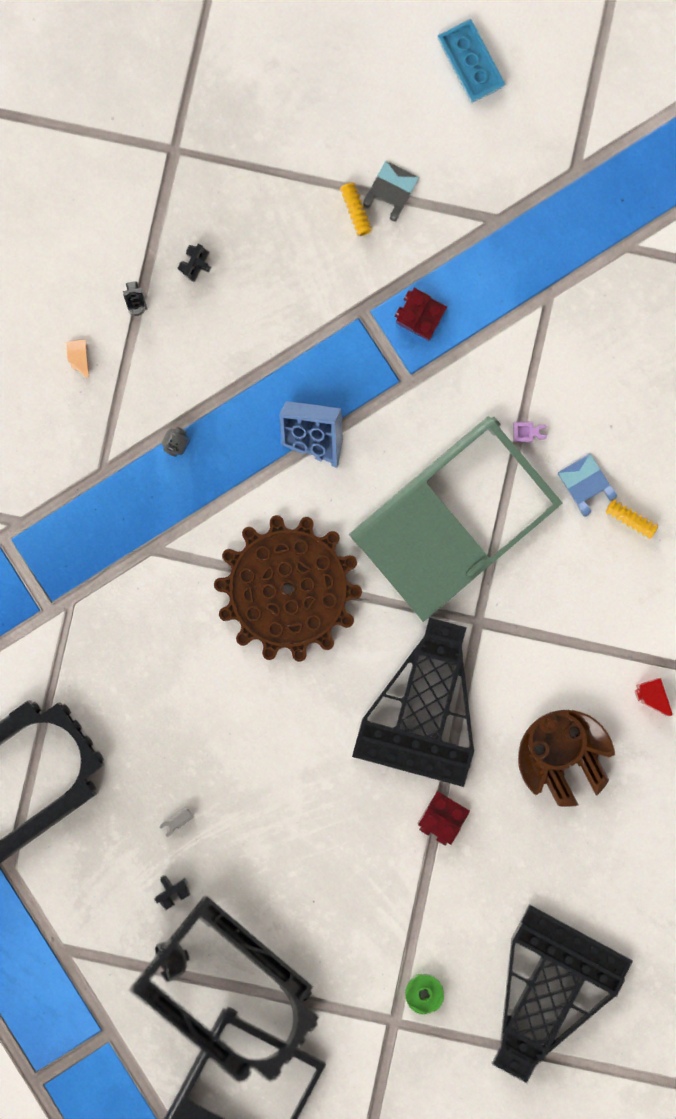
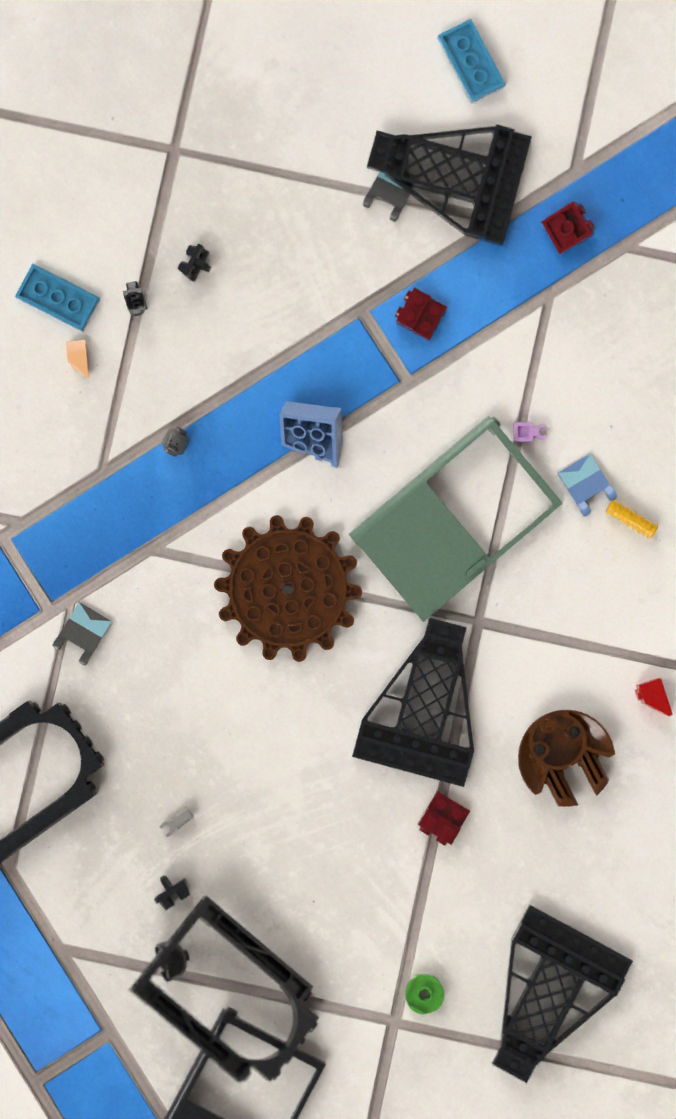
(57, 297): none -> dark azure tile
(83, 629): none -> dark grey flag
(356, 210): yellow piece -> none
(498, 182): none -> black wing
(568, 227): none -> dark red plate

